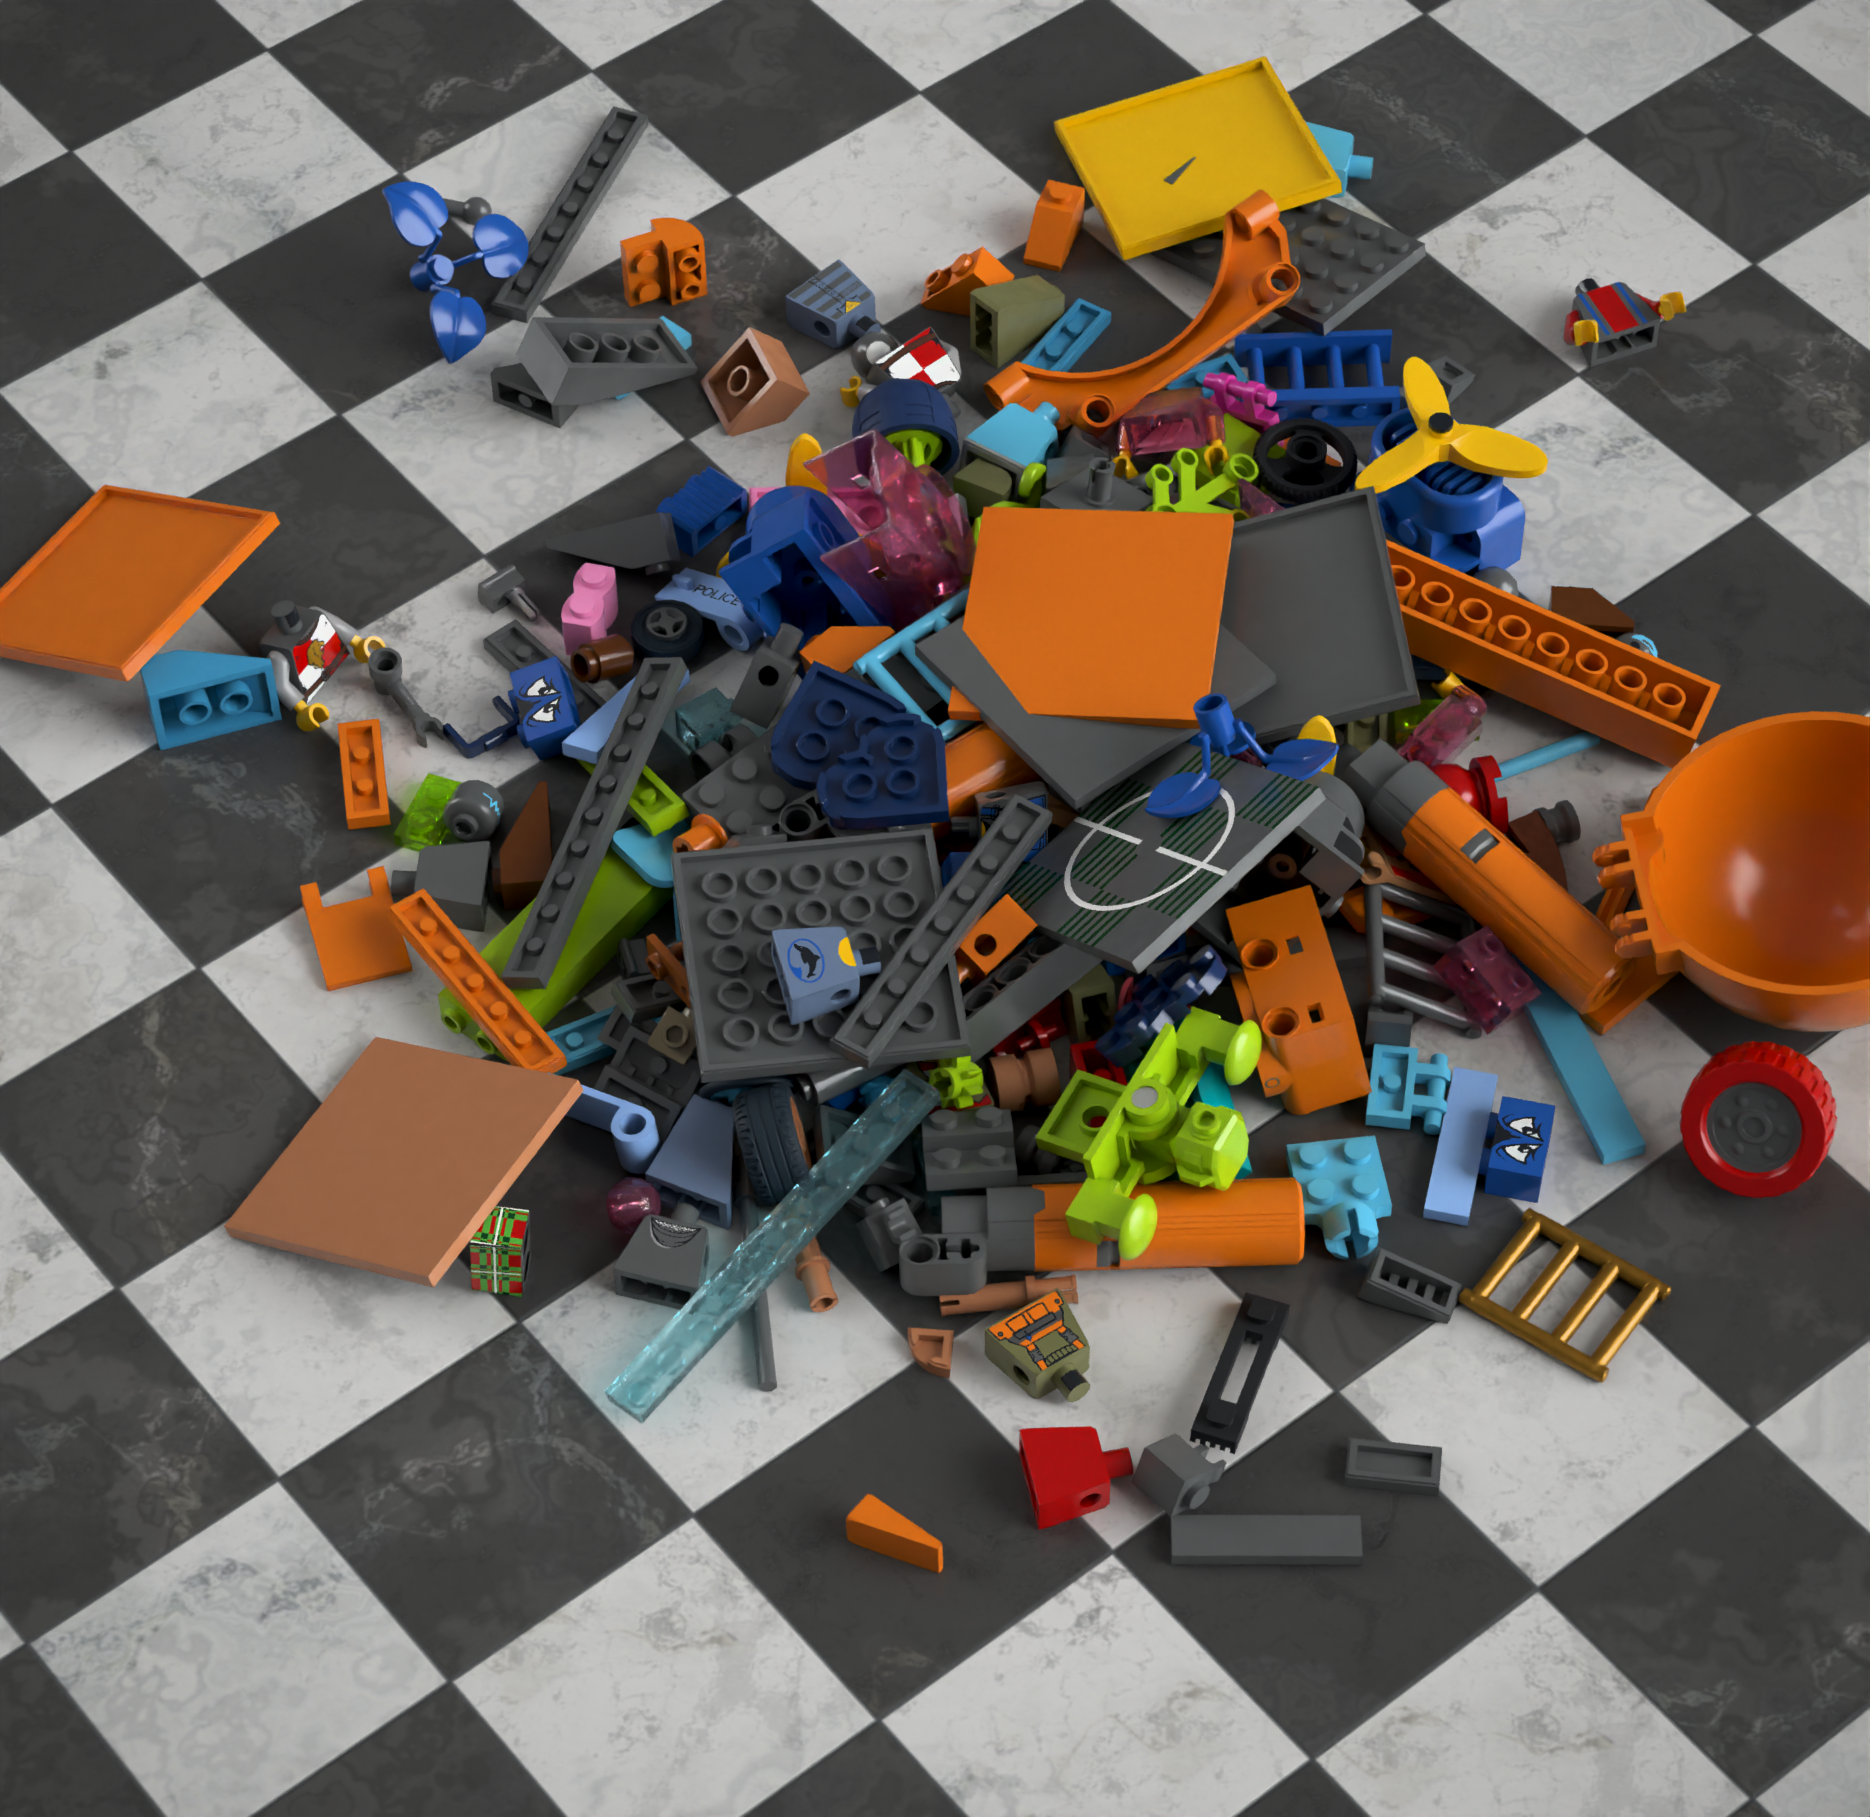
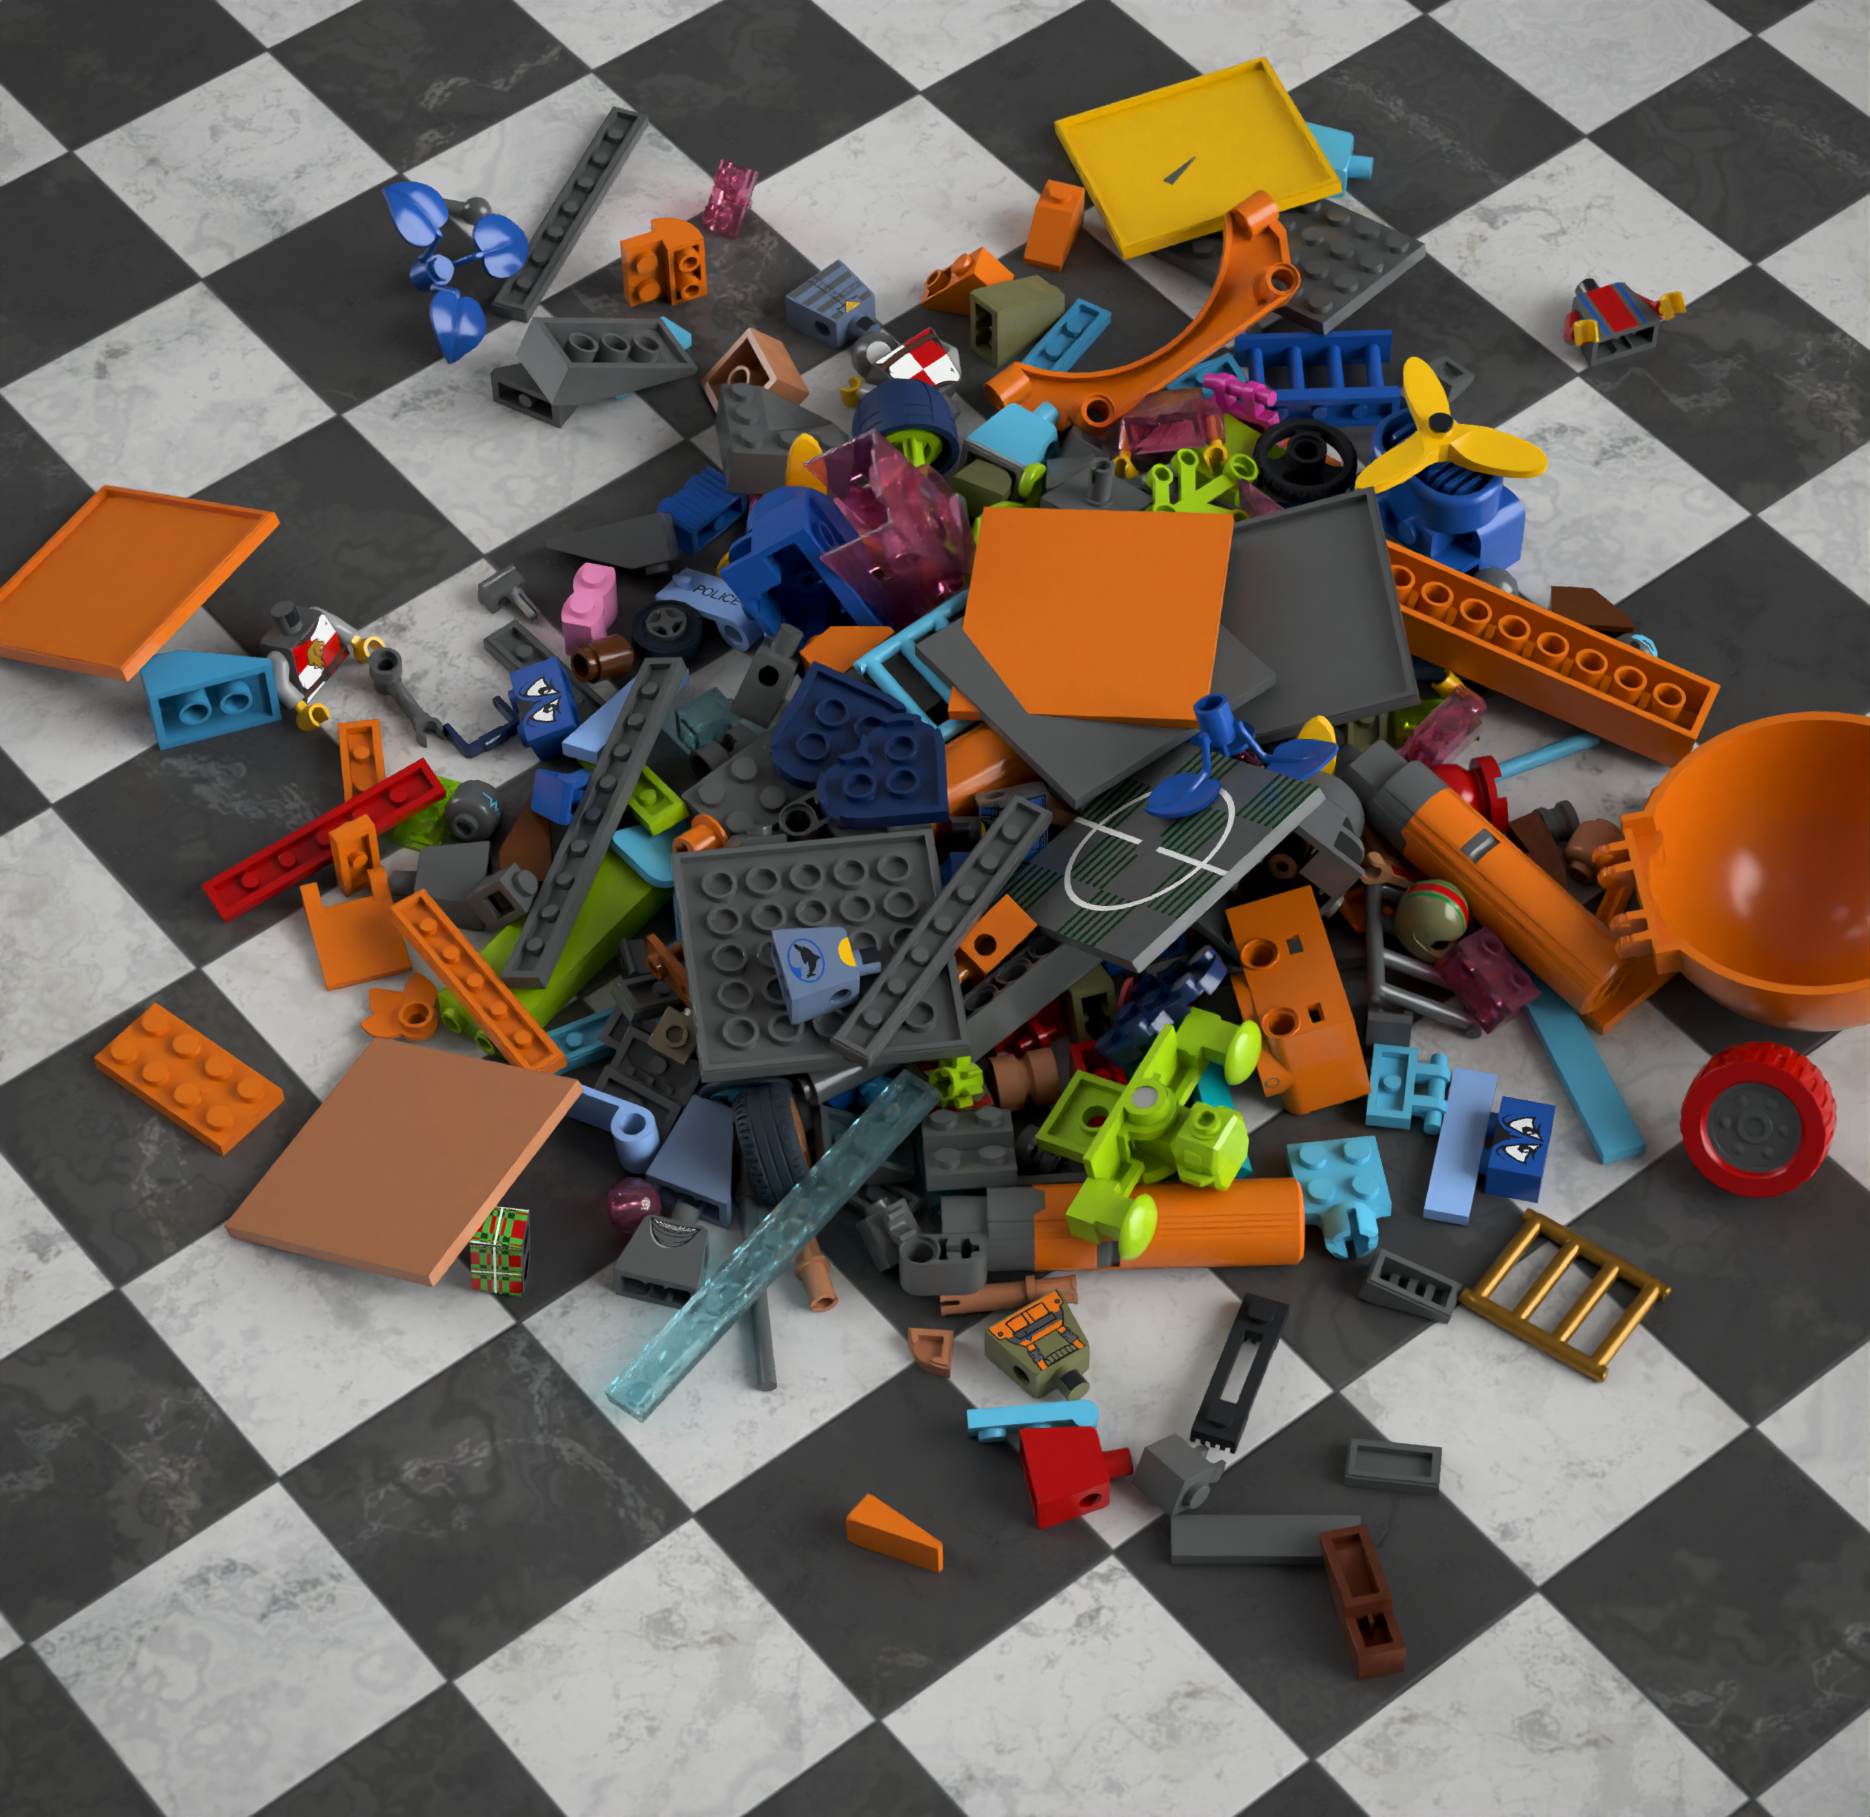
(189, 1079): none -> orange plate
(310, 847): none -> red plate
(353, 853): none -> orange plate
(399, 1011): none -> orange plate
(513, 891): none -> dark grey brick
(558, 794): none -> blue slope
(730, 198): none -> clear pink hips
(757, 434): none -> dark grey slope
(995, 1422): none -> medium azure plate
(1363, 1602): none -> copper slope
(1430, 913): none -> olive helmet
(1583, 843): none -> nougat head

